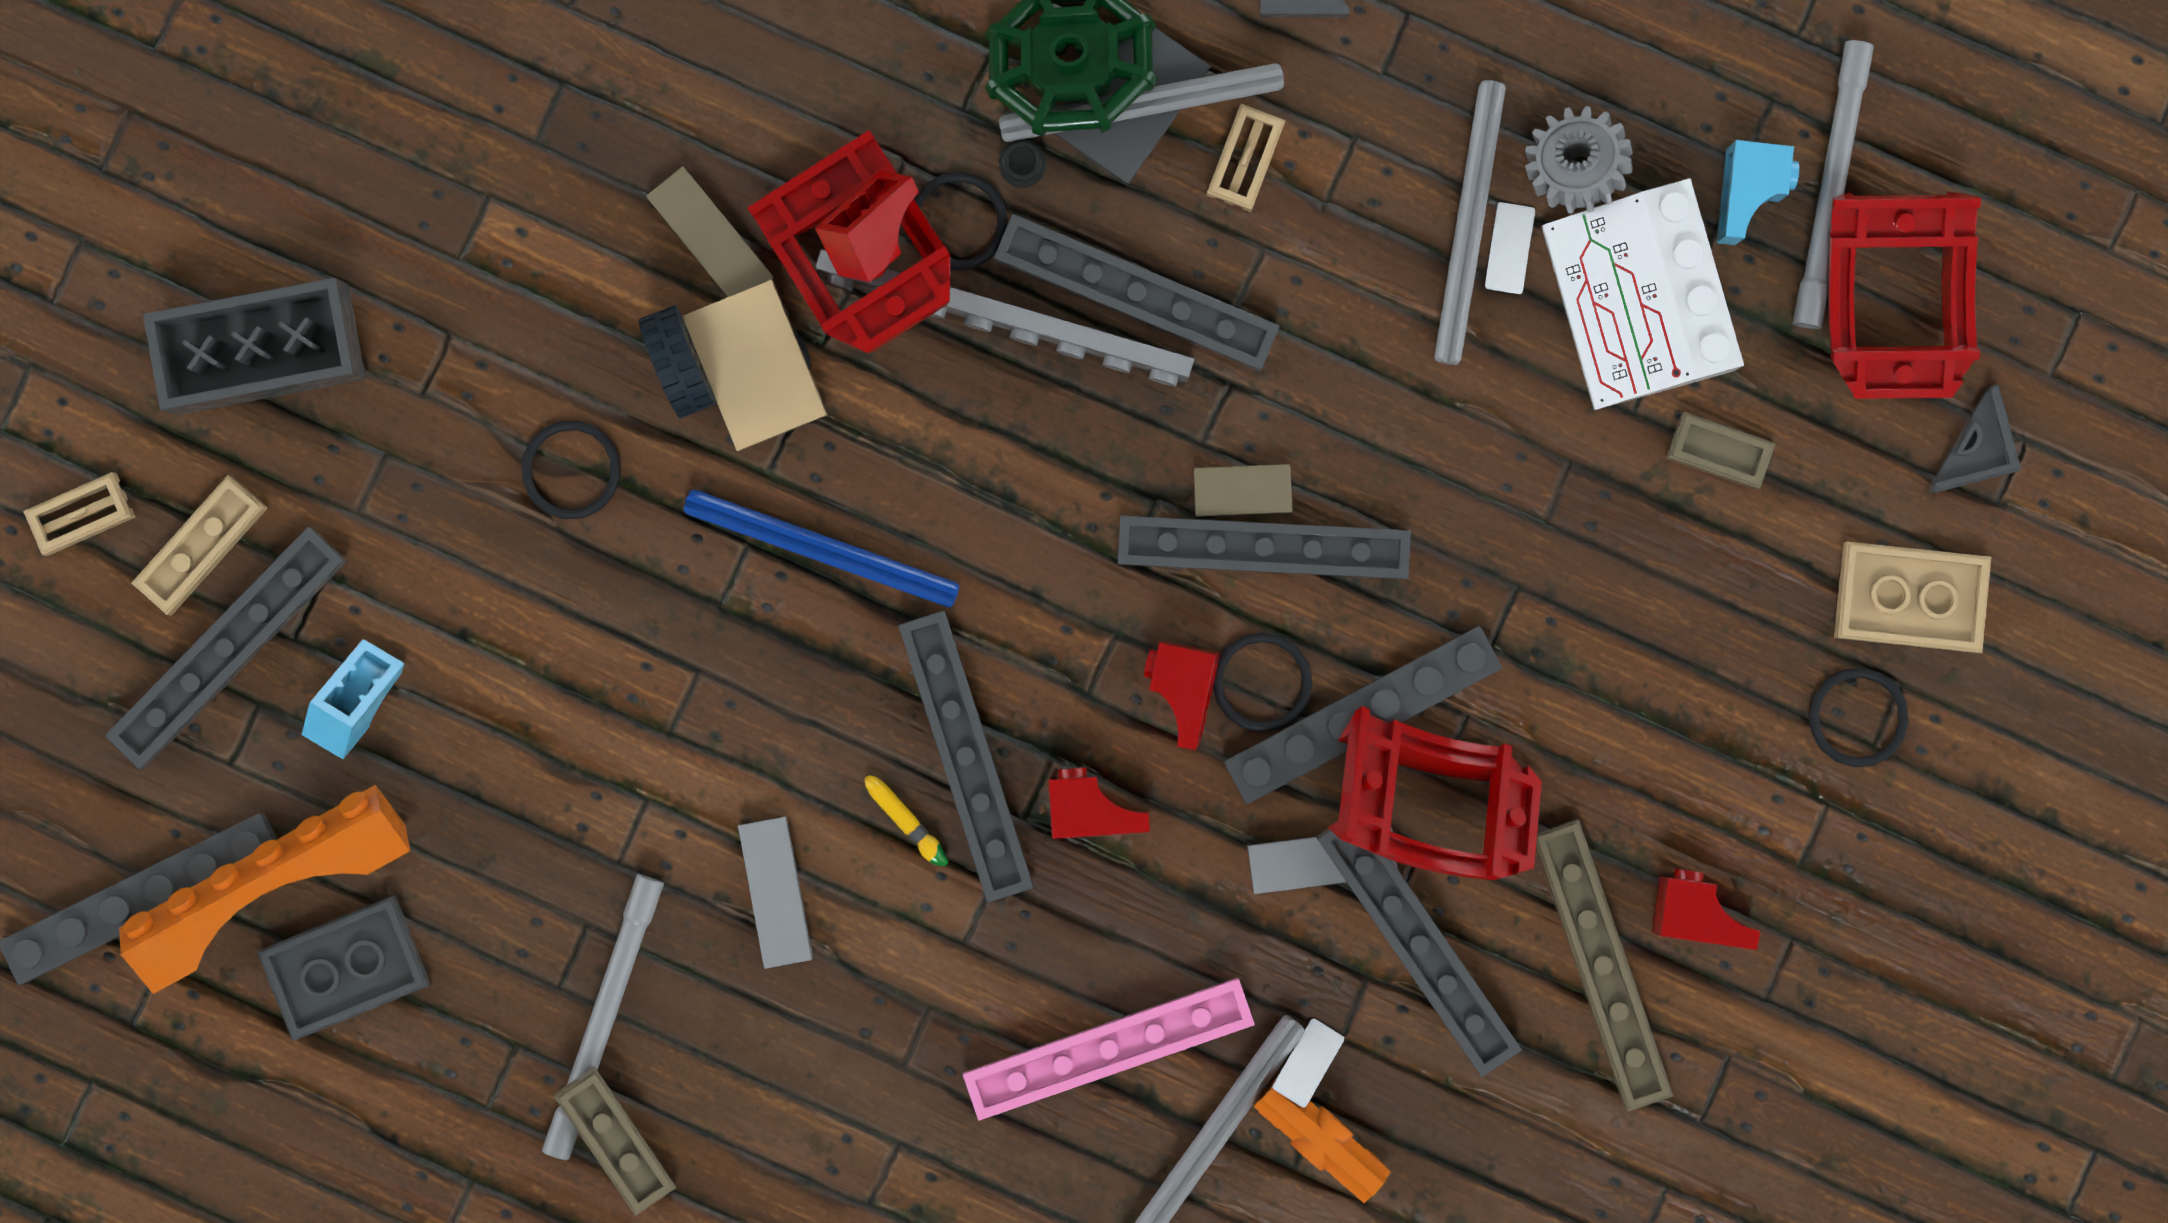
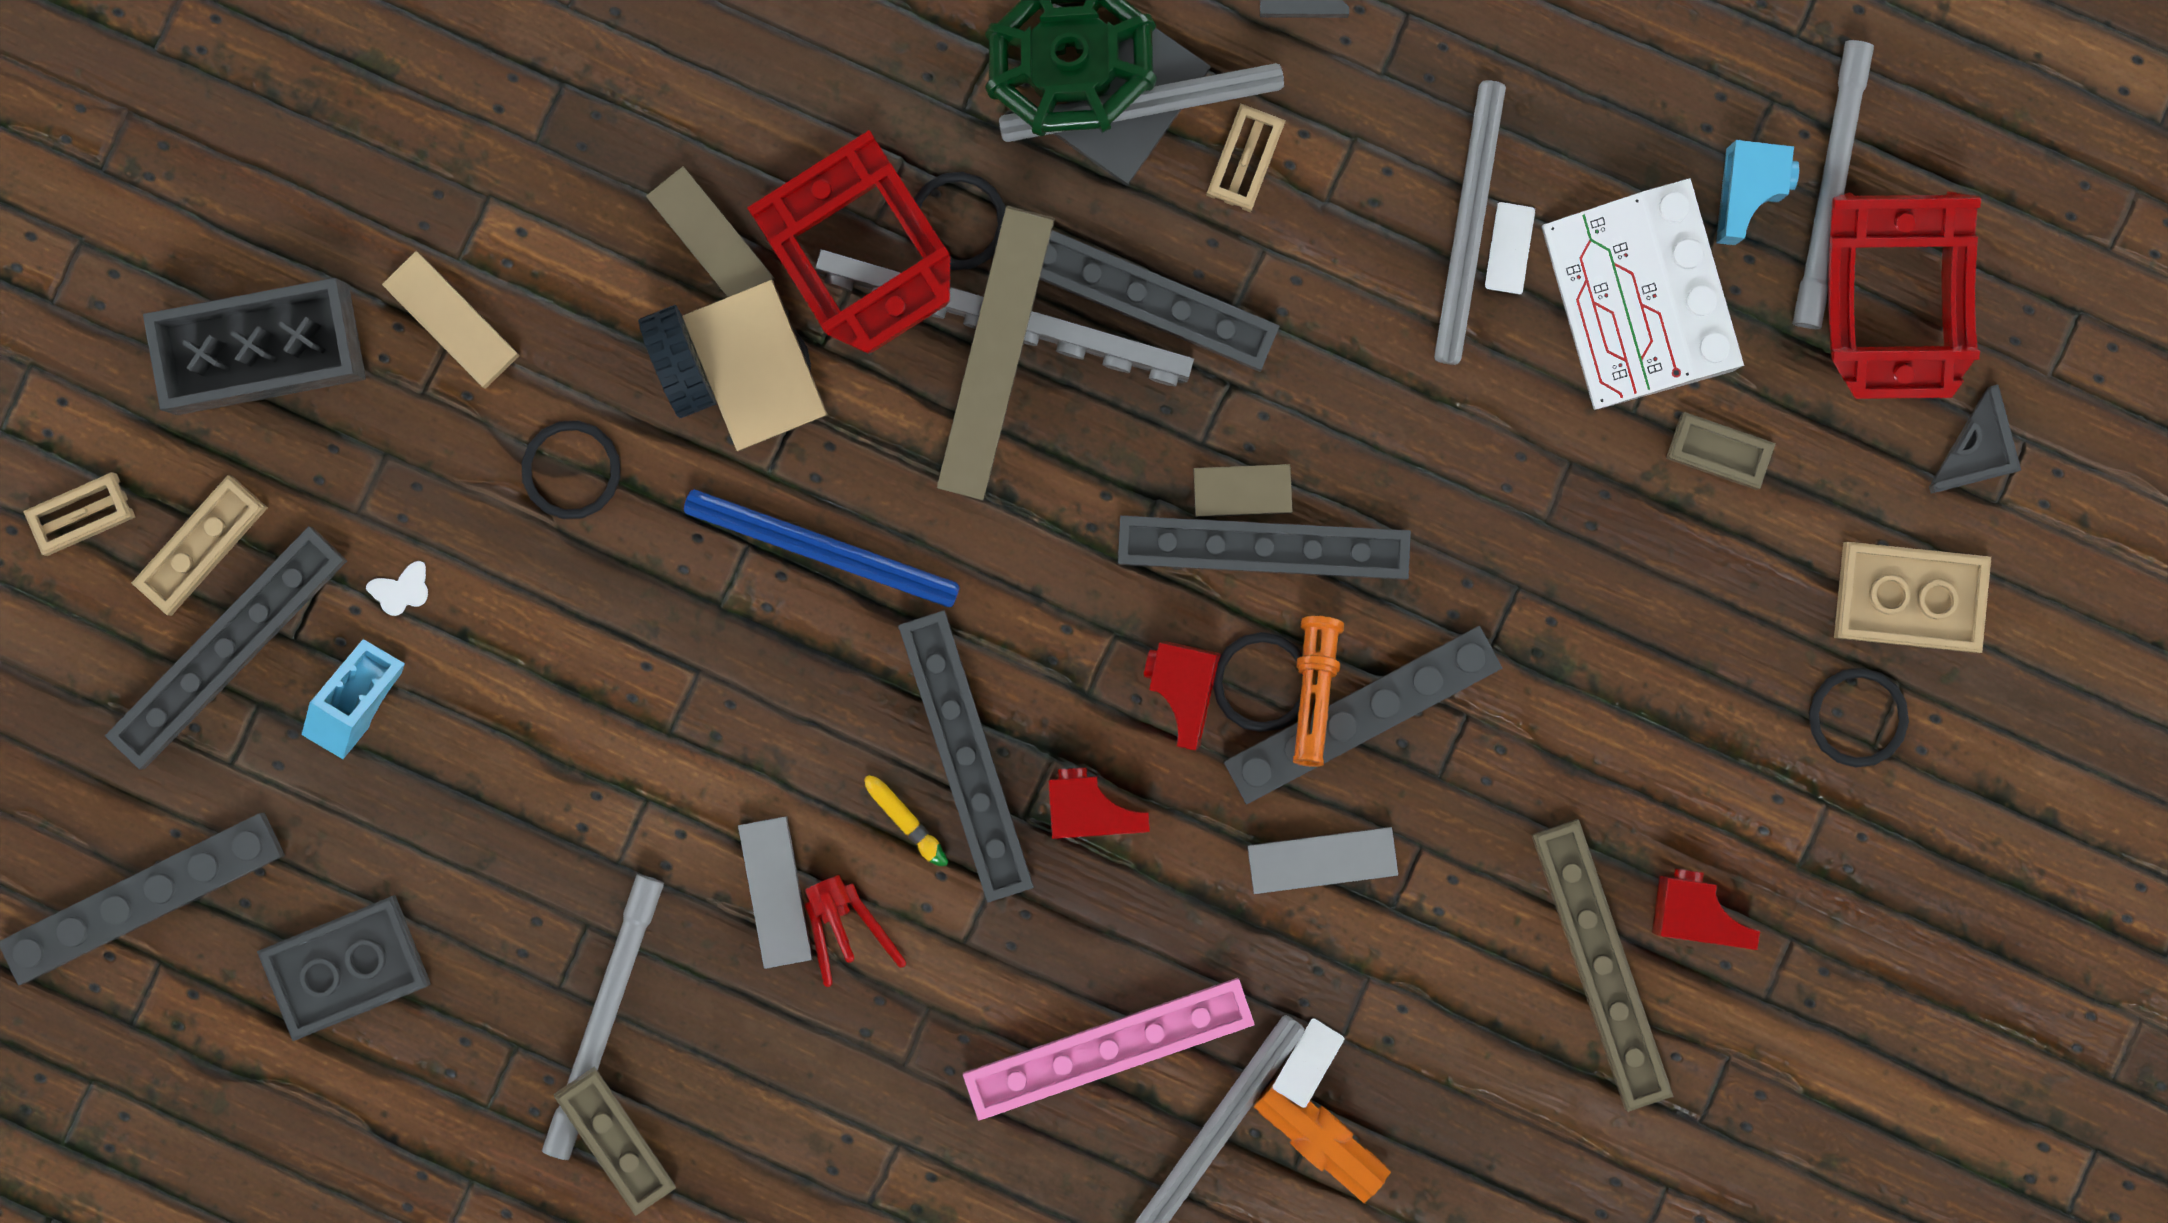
(347, 839): orange arch -> none
(398, 594): none -> white sticker
(450, 319): none -> tan tile
(829, 902): none -> red plant
(865, 228): red arch -> none
(995, 352): none -> dark tan tile
(1022, 163): pearl dark grey plate -> none
(1313, 665): none -> orange pin
(1369, 789): red wedge -> none
(1424, 953): dark grey plate -> none
(1572, 138): light grey gear -> none

